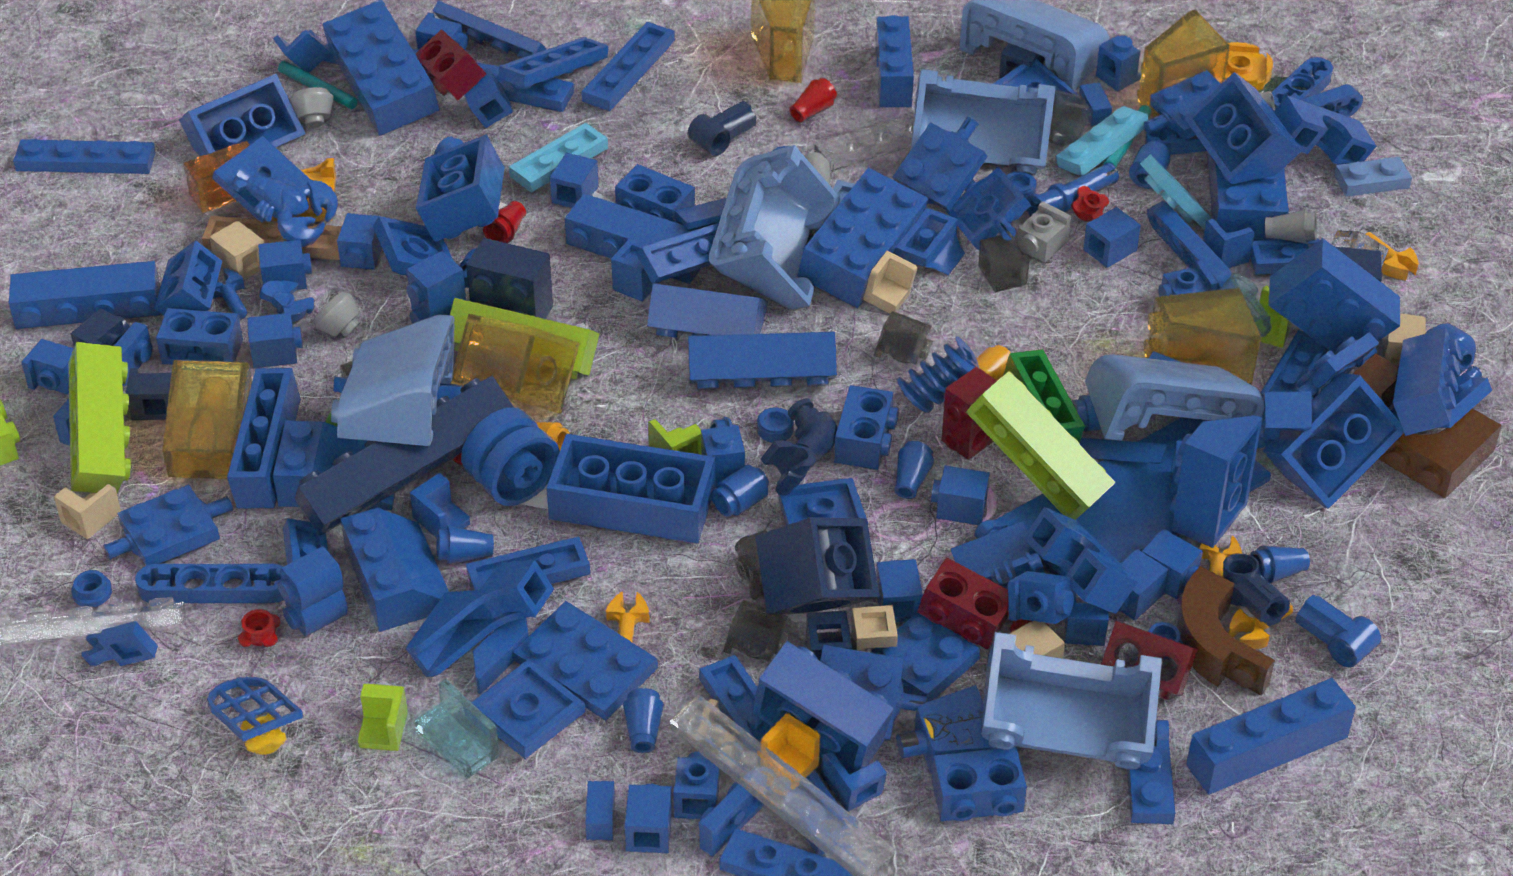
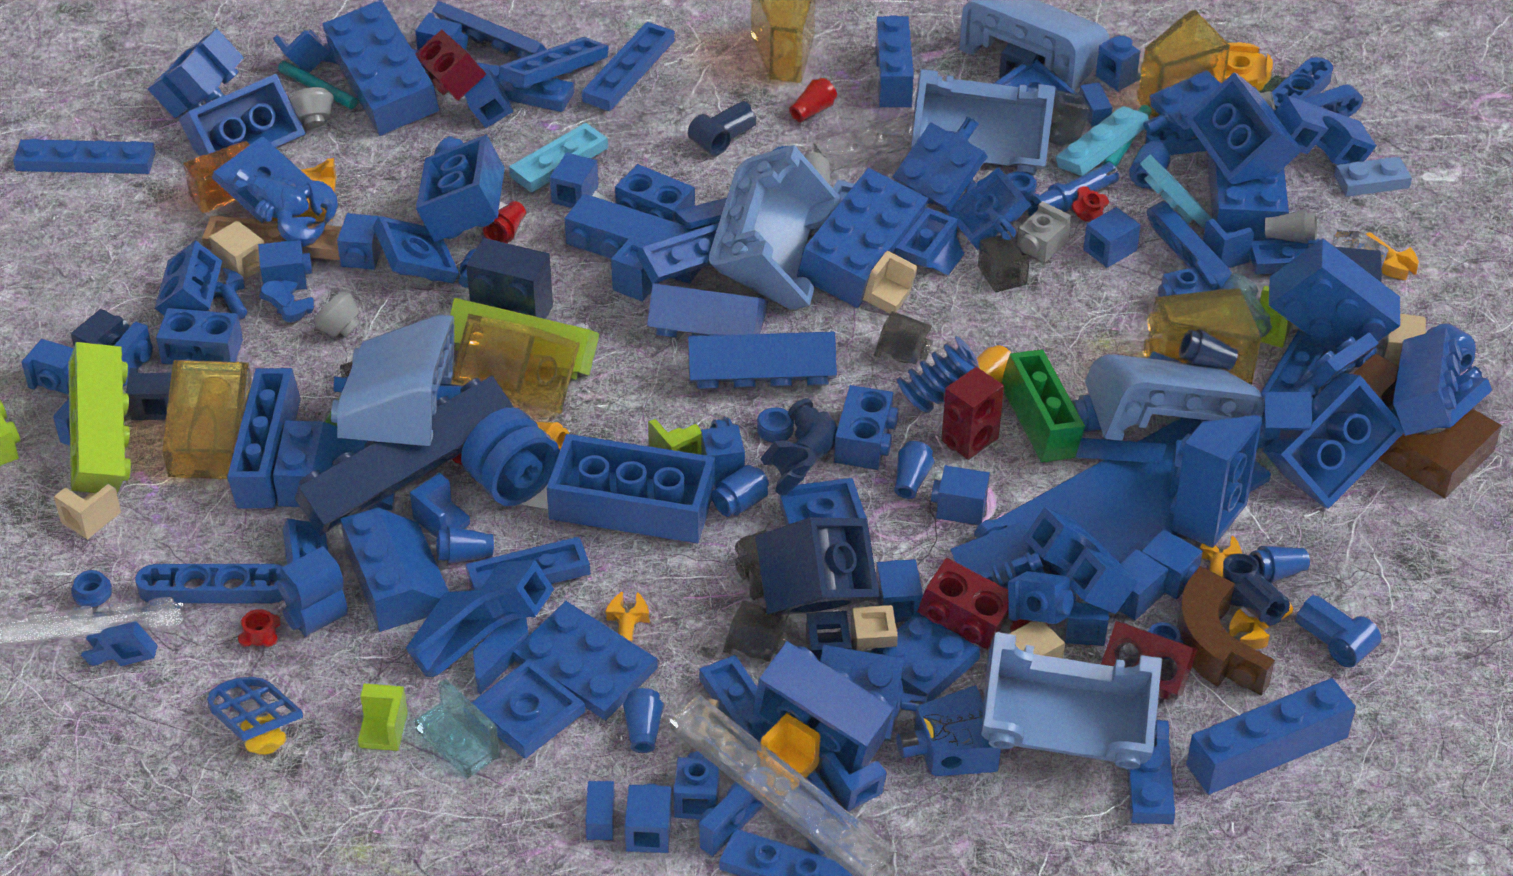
(78, 293): blue brick -> none
(168, 526): blue plate -> none
(197, 74): none -> blue brick
(273, 340): blue brick -> none
(434, 286): blue brick -> none
(978, 784): blue brick -> none
(1040, 446): lime brick -> none
(1205, 350): none -> dark blue cone

